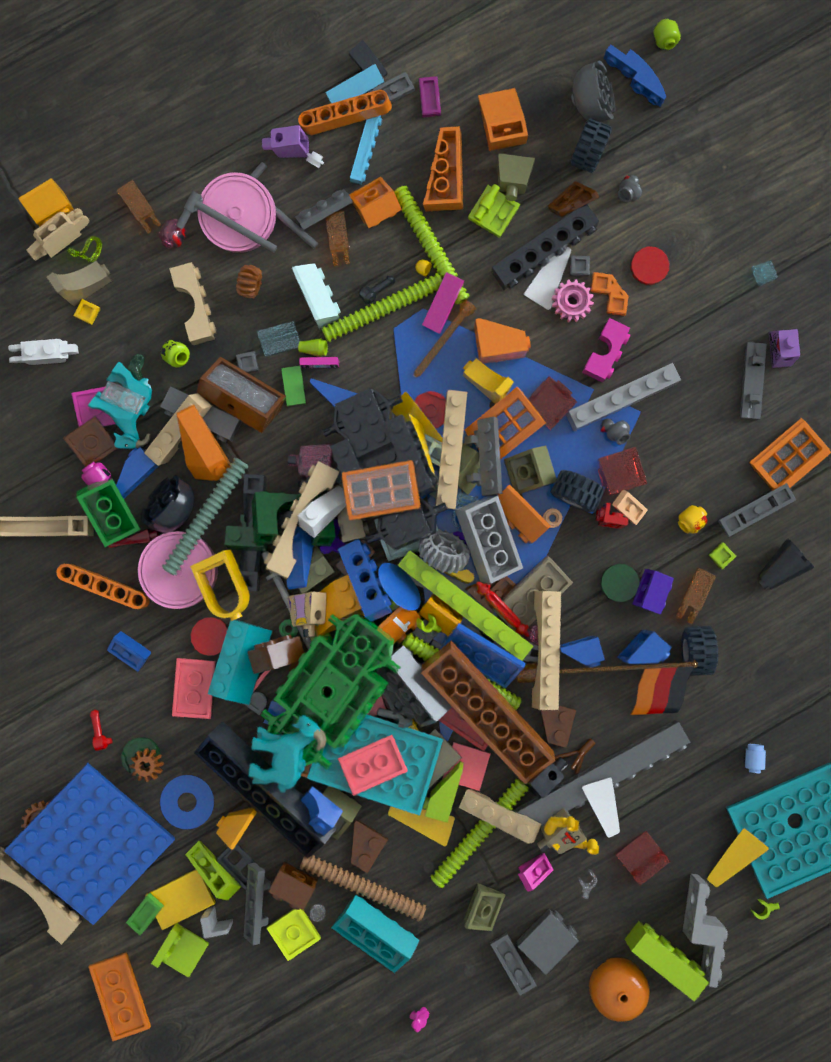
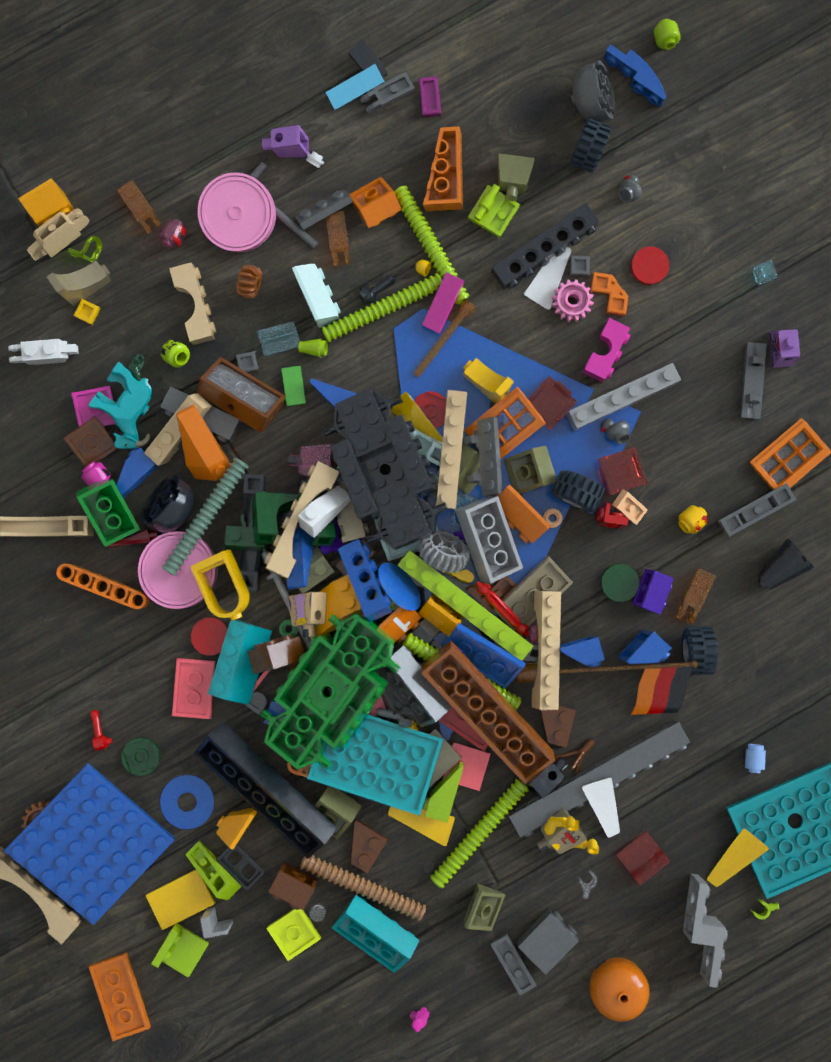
(122, 397): clear slope -> none
(128, 651): blue slope -> none
(141, 759): dark orange gear -> none
(145, 914): bright green tile -> none
(195, 203): dark grey bar -> none
(254, 900): dark grey hinge -> none
(287, 752): teal animal -> none
(319, 362): dark pink tile -> none
(321, 810): blue arch -> none
(353, 115): orange beam -> none
(364, 151): medium azure piece -> none
(372, 765): coral tile -> none
(381, 490): clear piece -> none
(420, 432): yellow sticker -> none
(431, 626): lime piece -> none
(499, 342): orange slope -> none
(500, 817): tan arch -> none
(503, 119): orange slope -> none
(535, 871): dark pink slope -> none
(572, 198): reddish brown wing -> none
(667, 960): lime brick -> none
(722, 555): lime tile -> none

